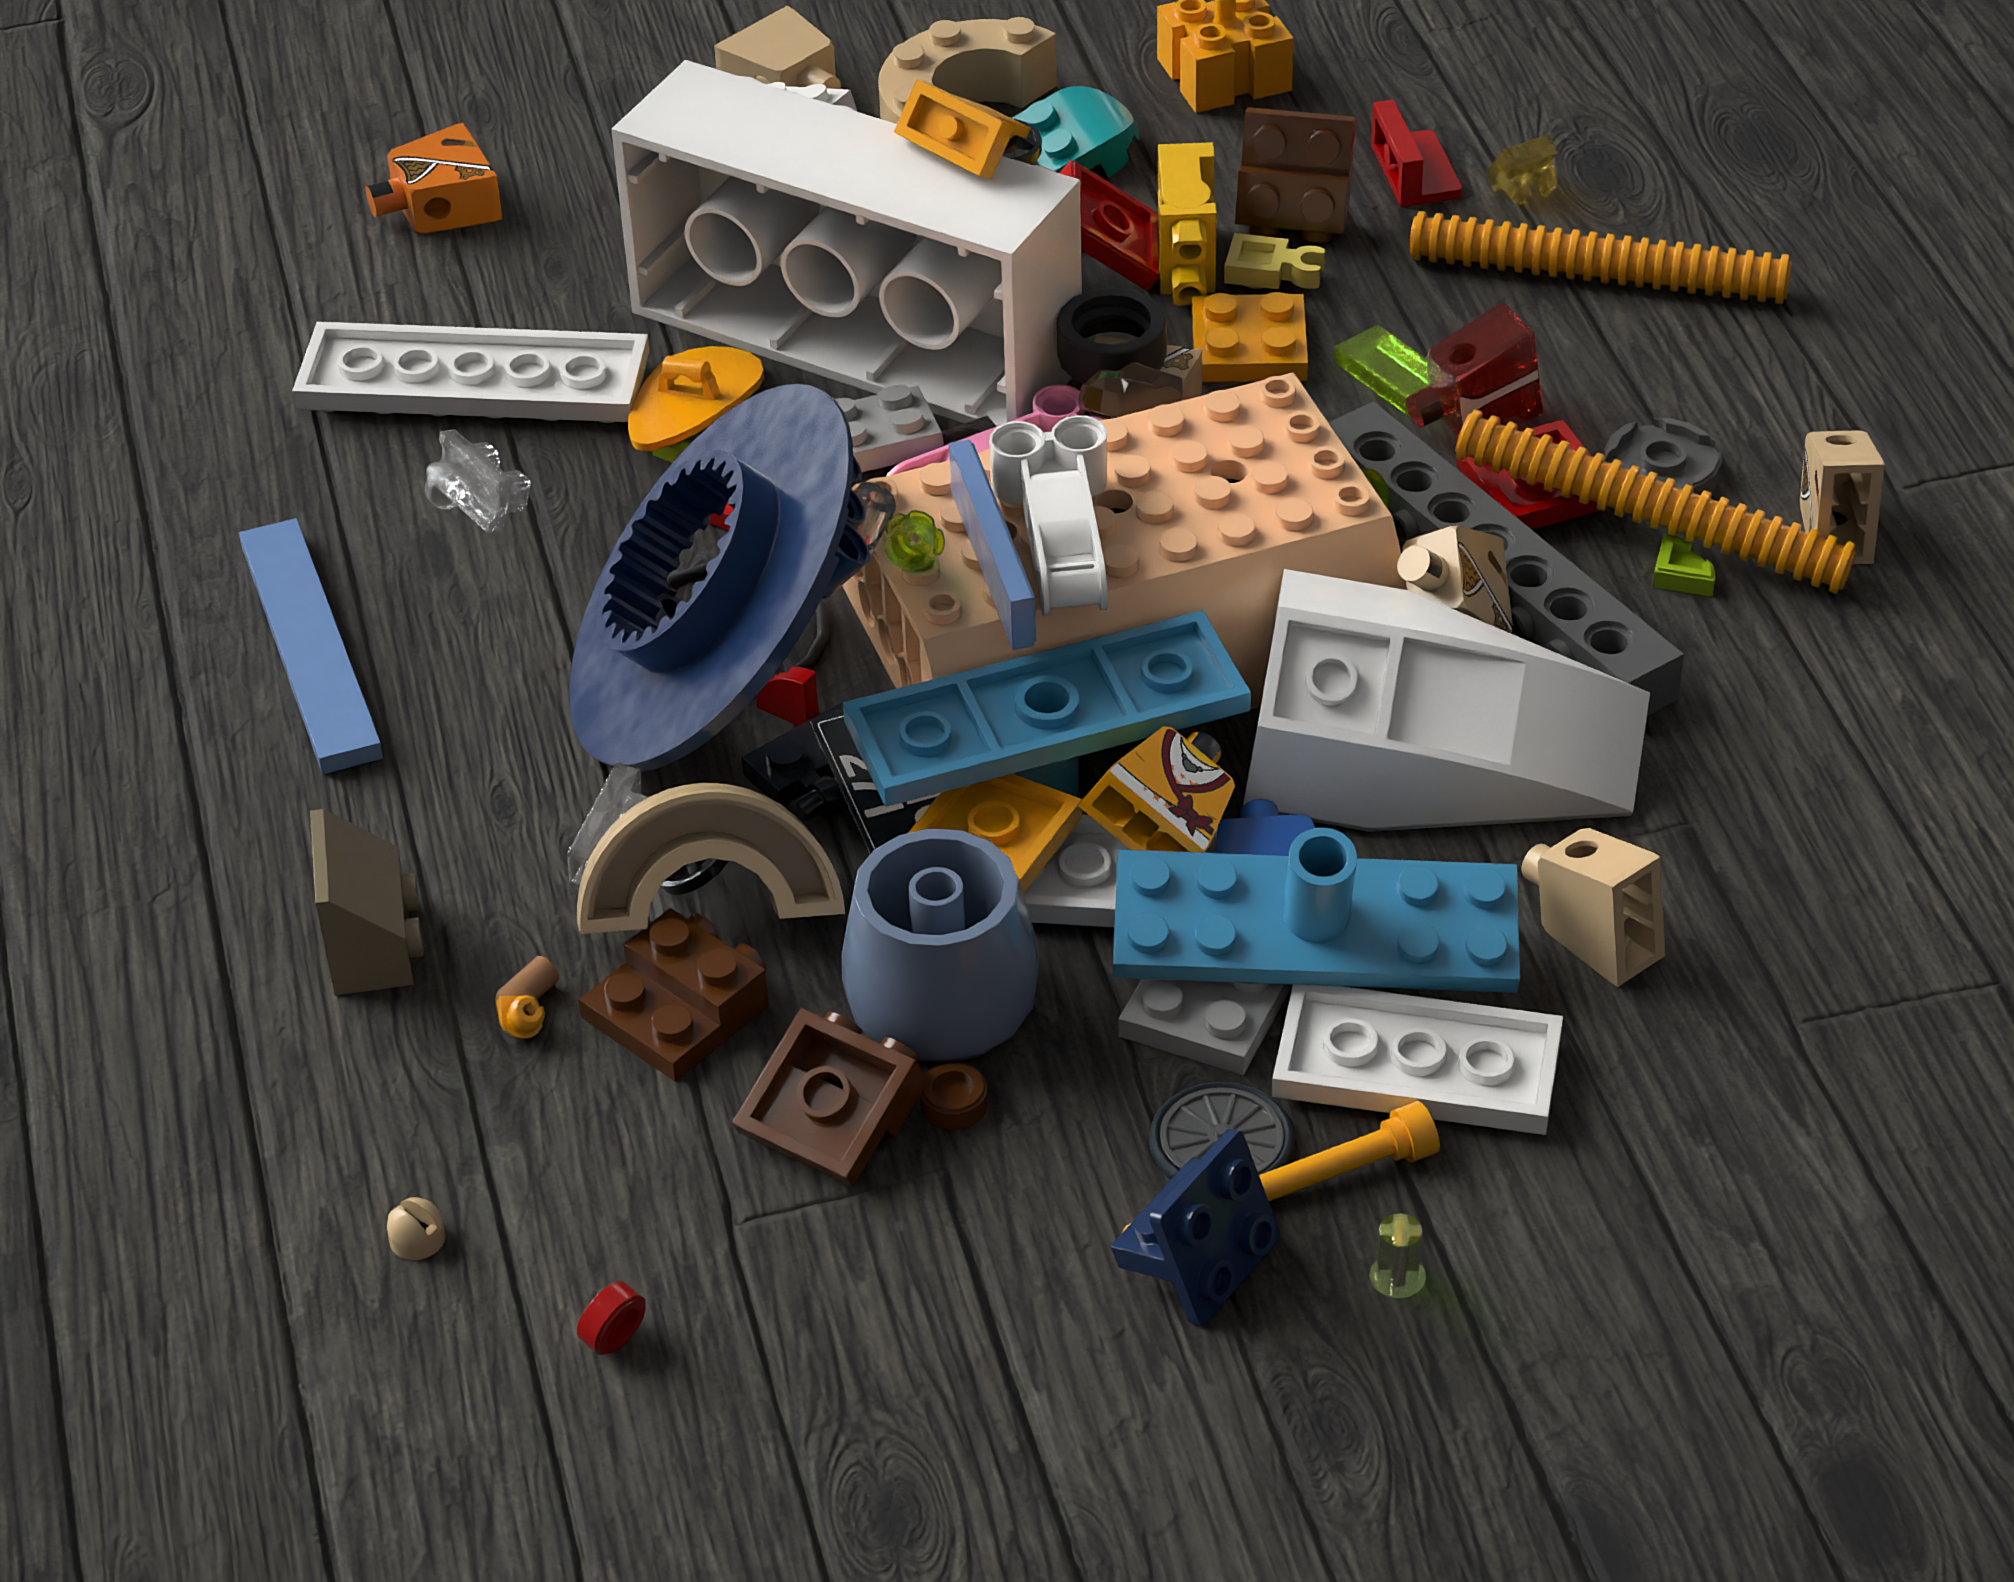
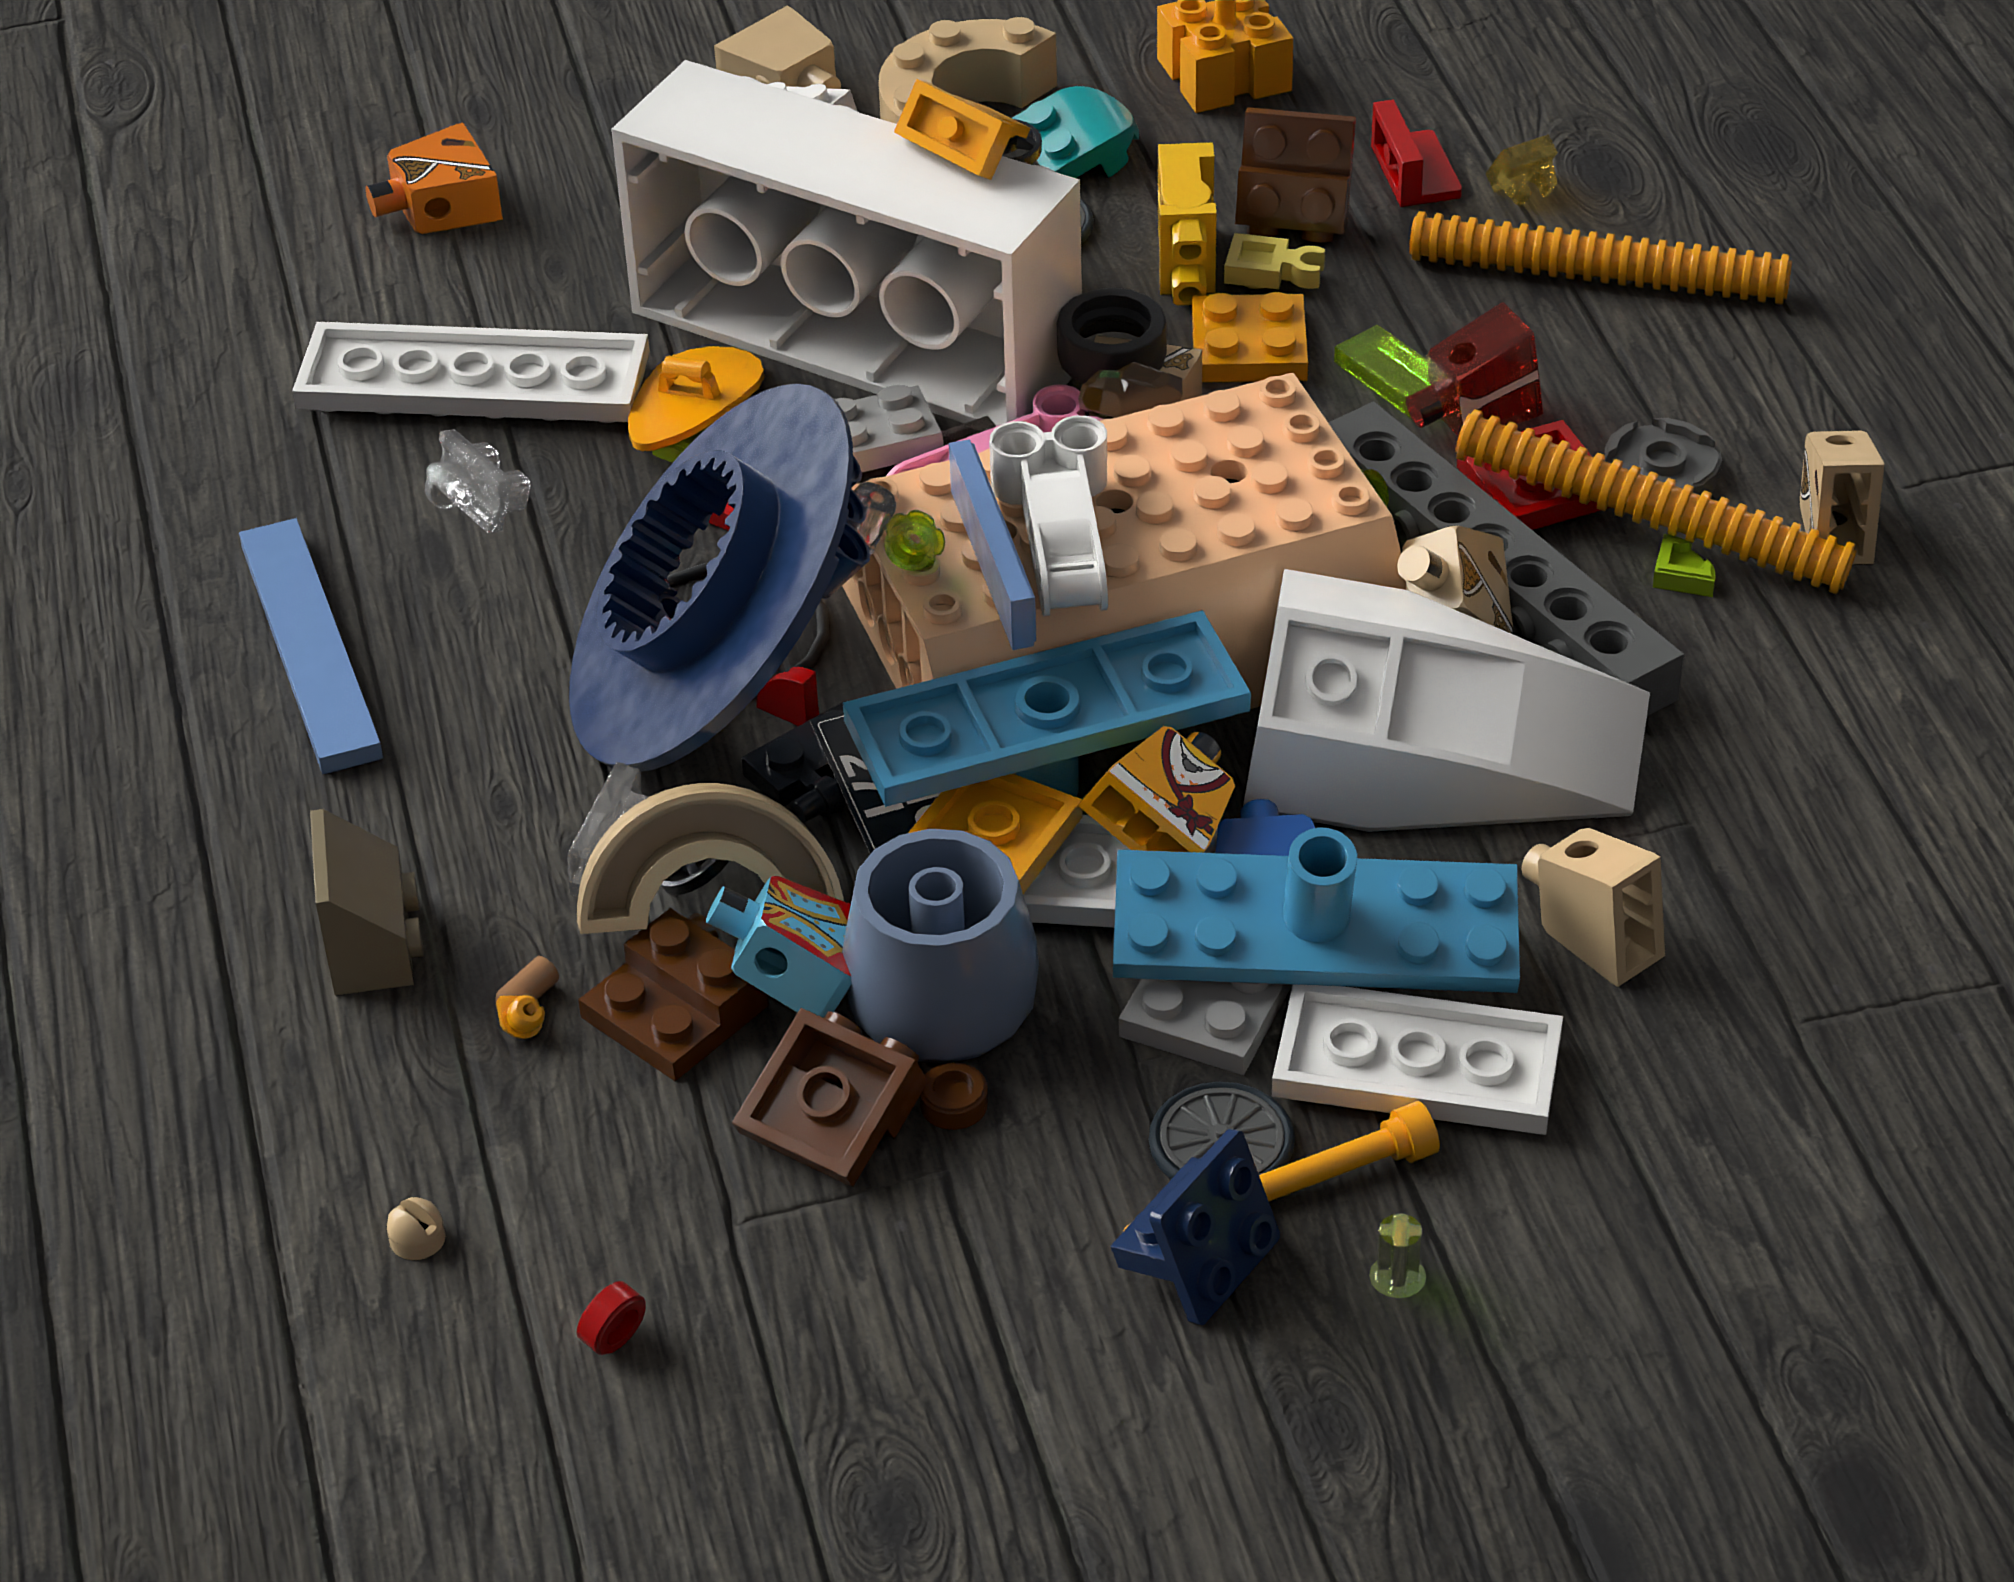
(788, 943): none -> medium azure torso
(1116, 228): red tile -> none

